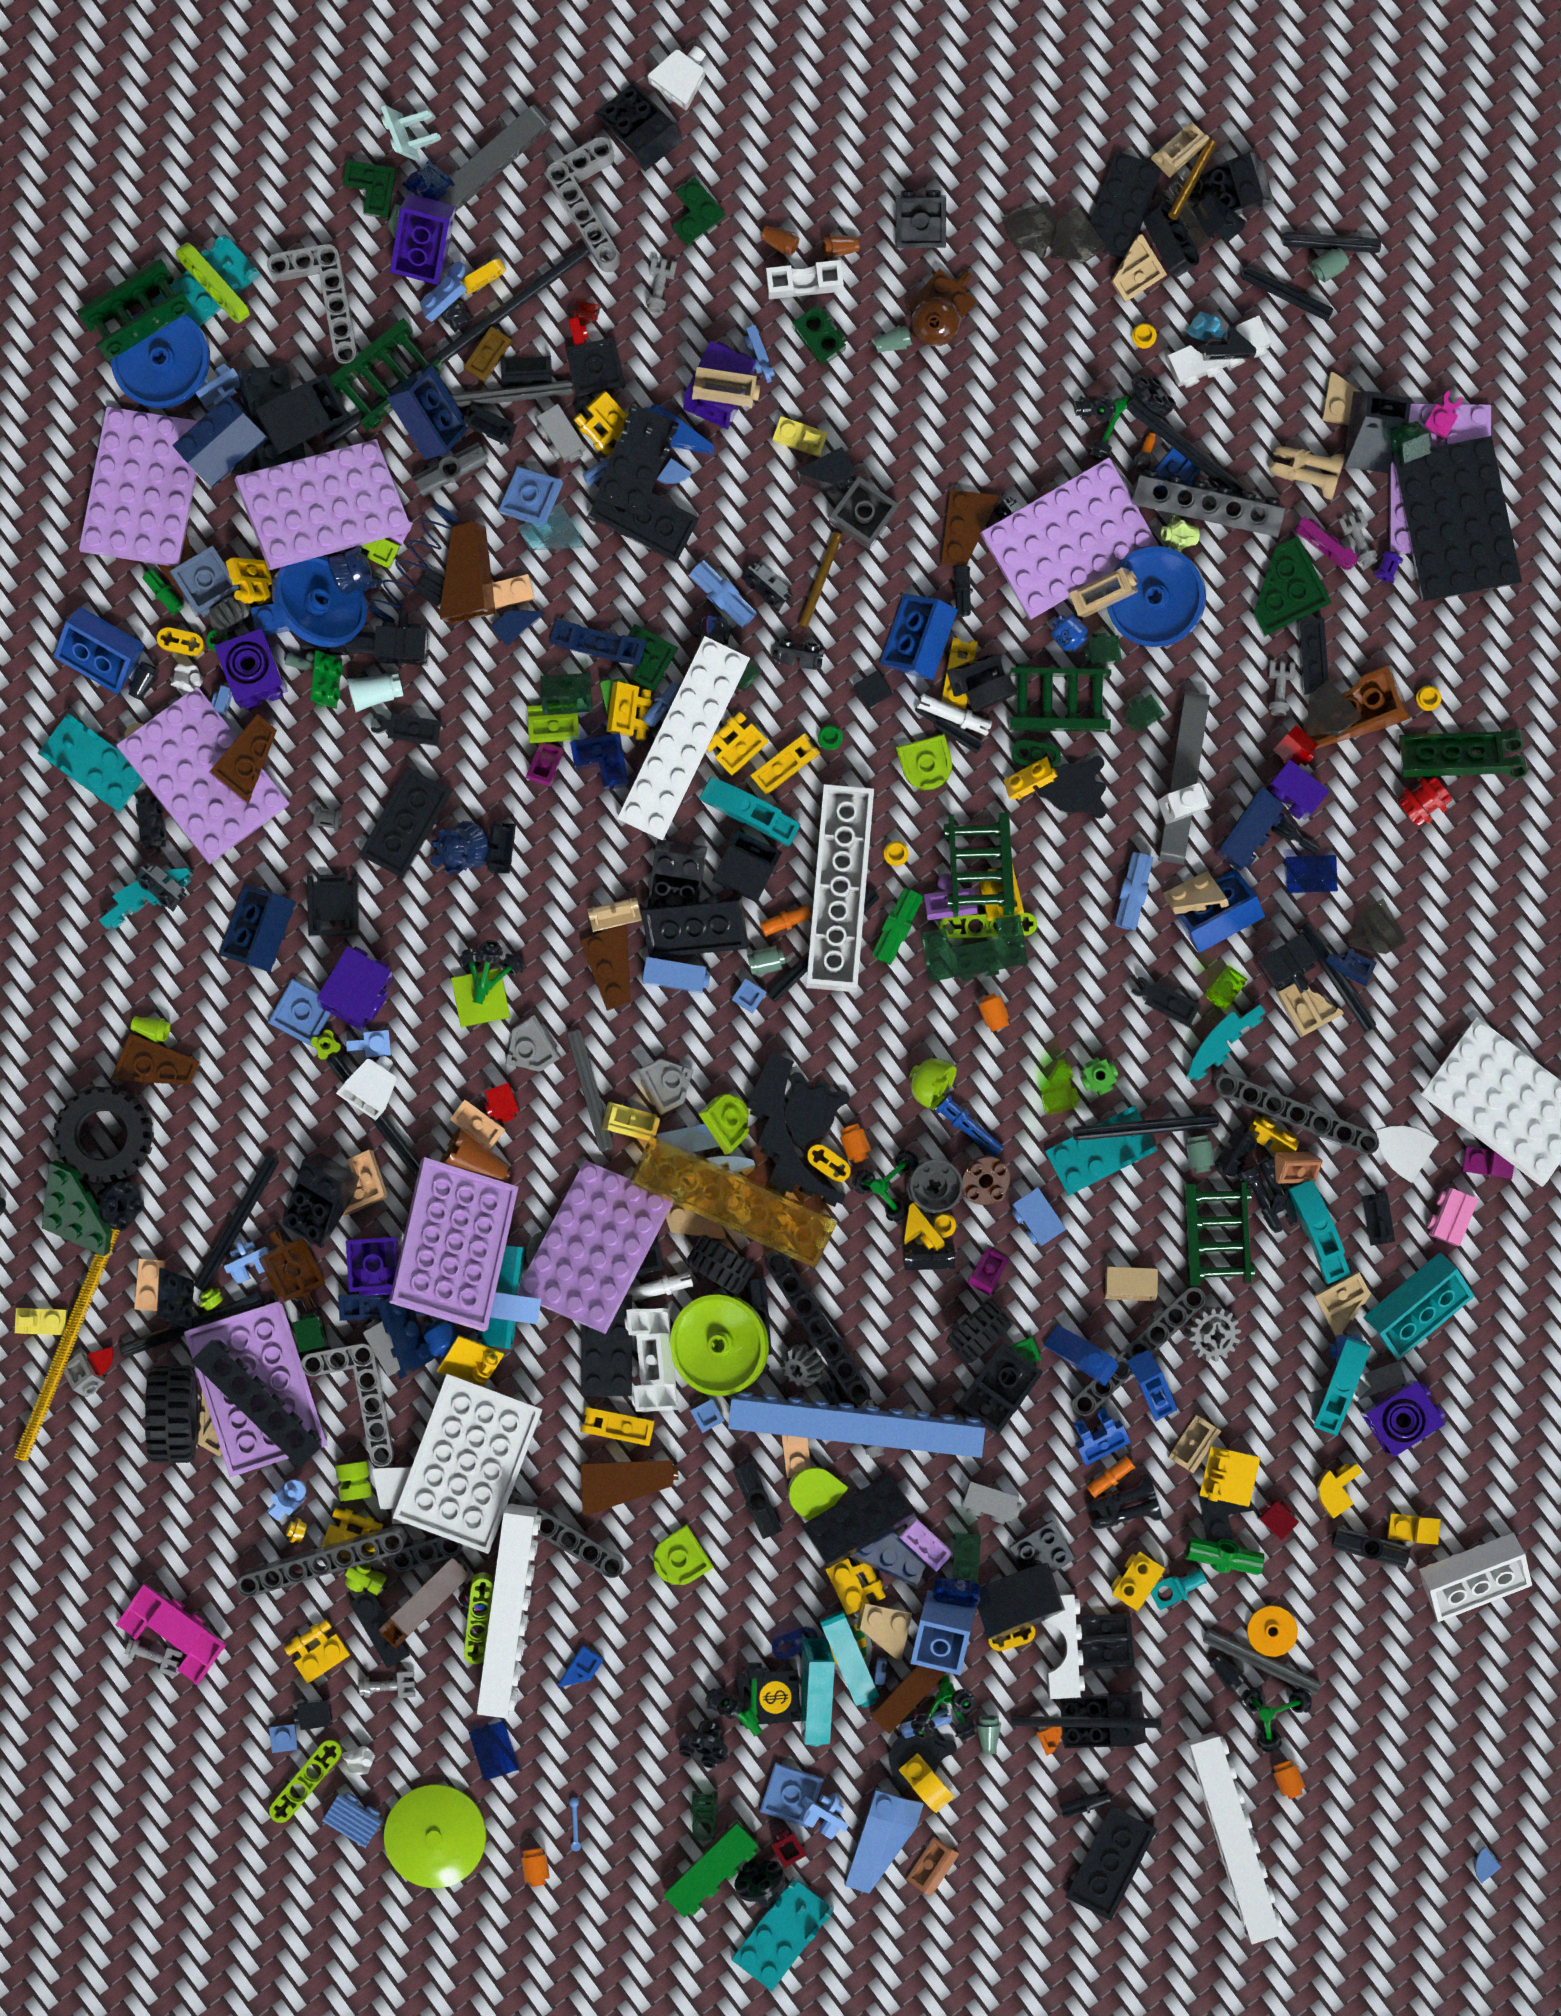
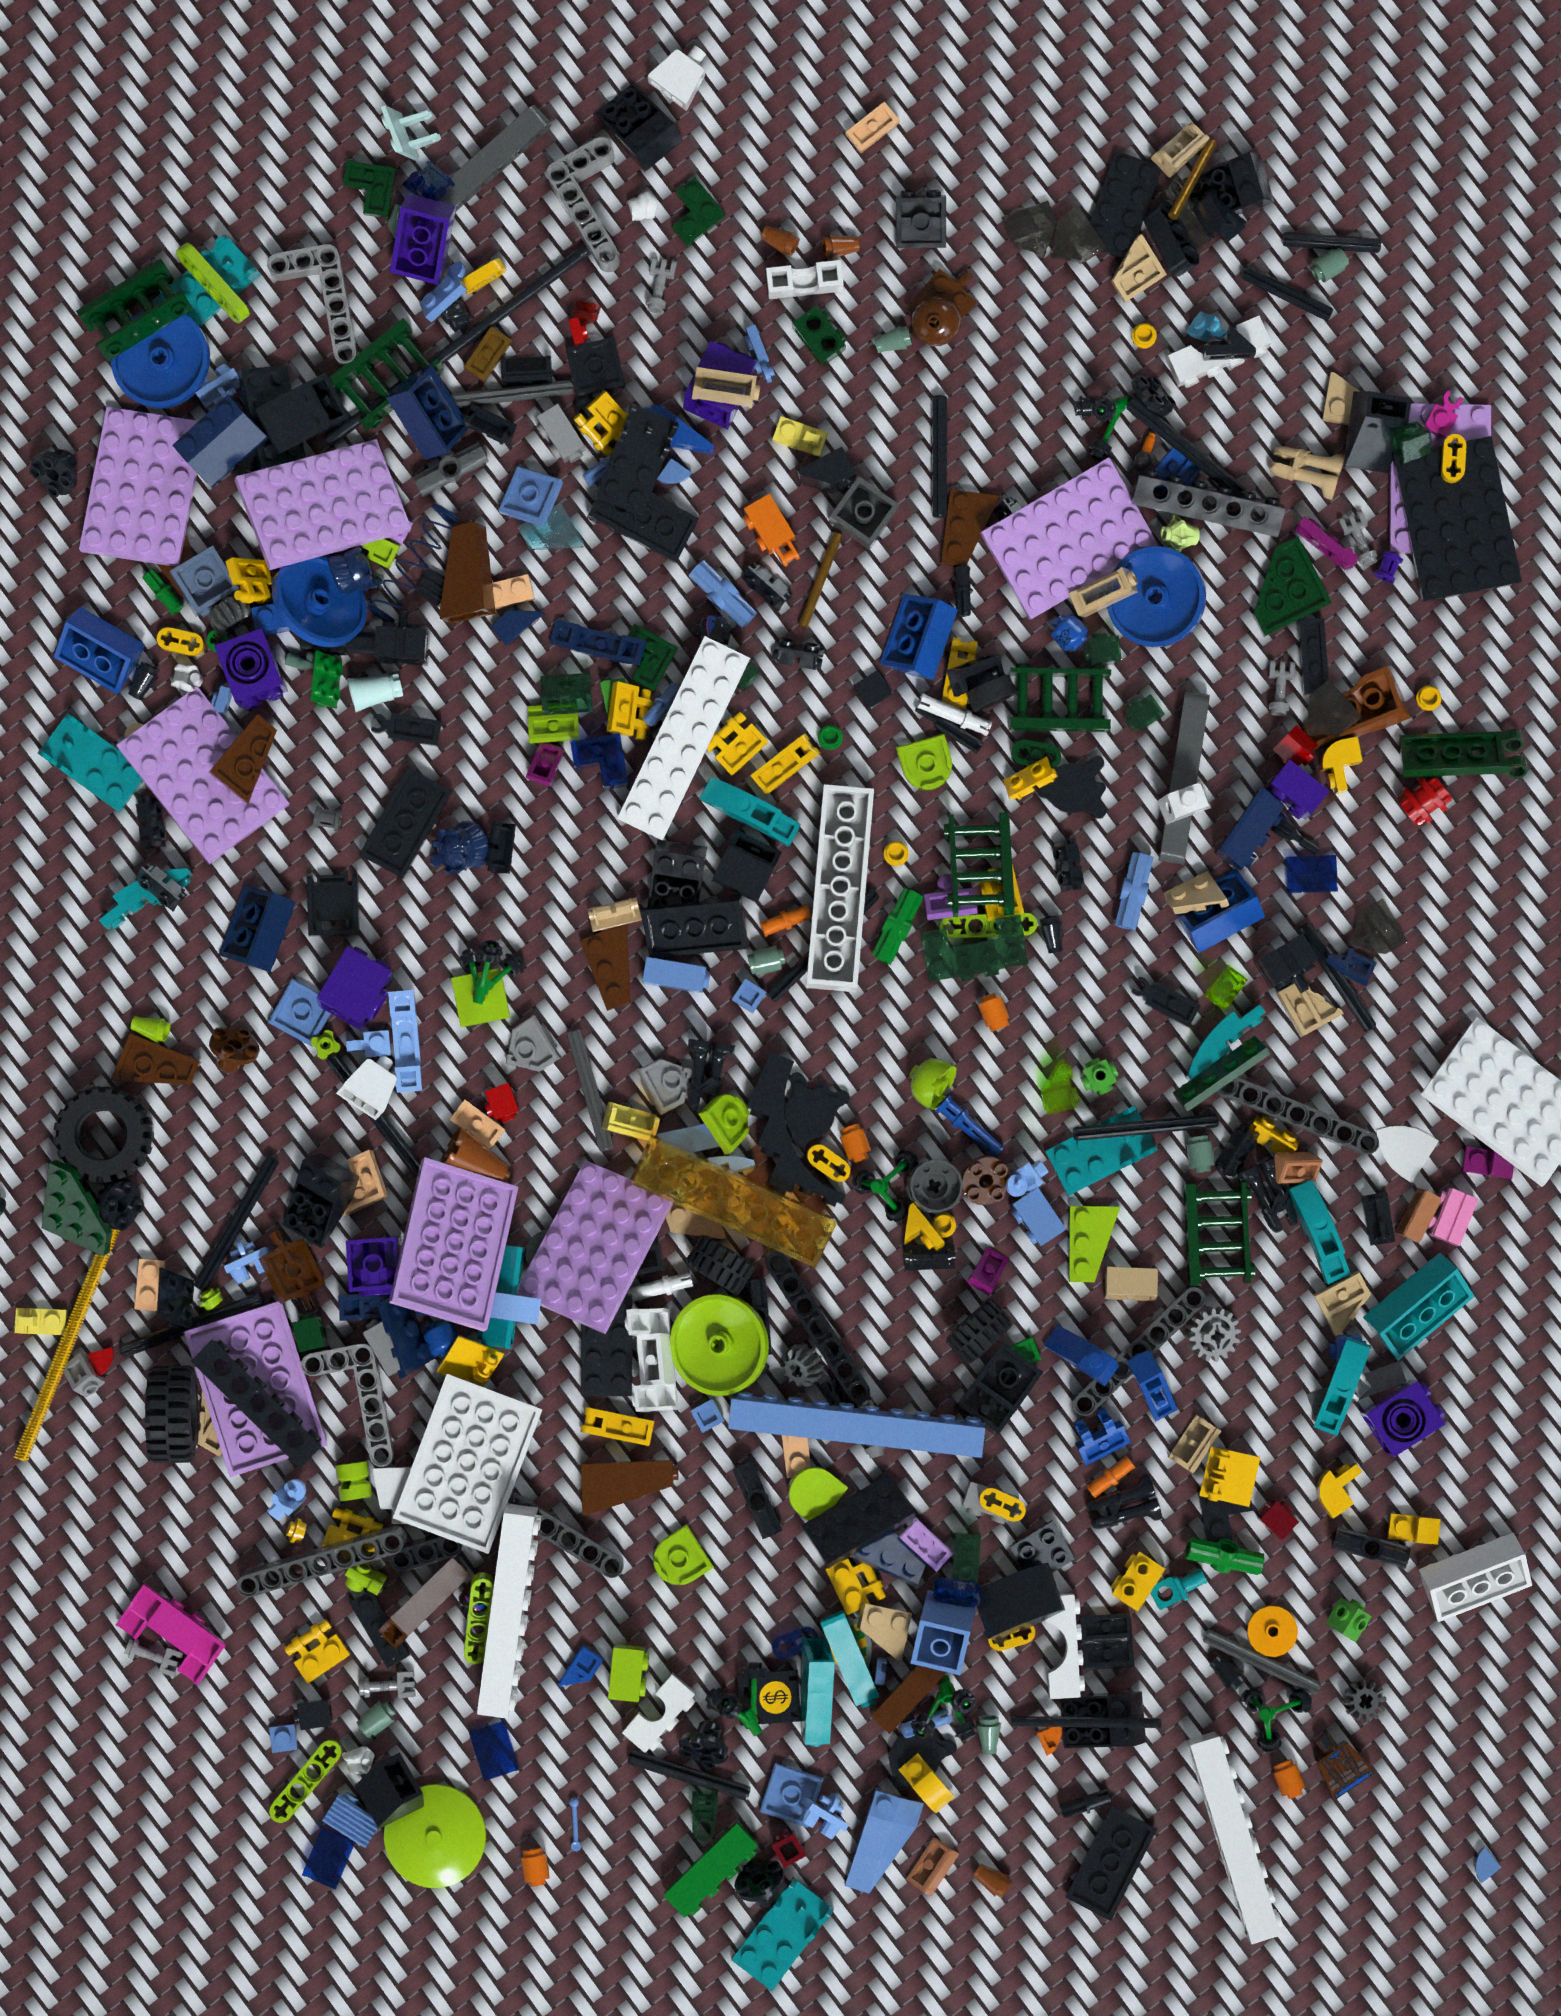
(55, 471): none -> black plate
(233, 1048): none -> reddish brown plate
(328, 1858): none -> clear blue plate
(376, 1719): none -> sand green brick
(390, 1791): none -> black slope
(405, 1041): none -> light blue slope
(627, 1673): none -> lime brick
(643, 206): none -> white arm
(646, 1731): none -> white arch
(689, 1775): none -> black axle
(712, 1085): none -> black piece
(770, 528): none -> orange brick
(872, 127): none -> light nougat plate
(939, 456): none -> black axle
(993, 1880): none -> dark orange cone
(999, 1510): none -> yellow beam
(1025, 1178): none -> light blue hips
(1051, 931): none -> black cone
(1065, 854): none -> black hinge
(1088, 1239): none -> lime wing
(1221, 1073): none -> dark green plate
(1340, 755): none -> yellow brick
(1340, 1766): none -> torso
(1348, 1618): none -> bright green brick
(1355, 1700): none -> dark grey gear
(1418, 1215): none -> nougat slope
(1447, 458): none -> yellow beam

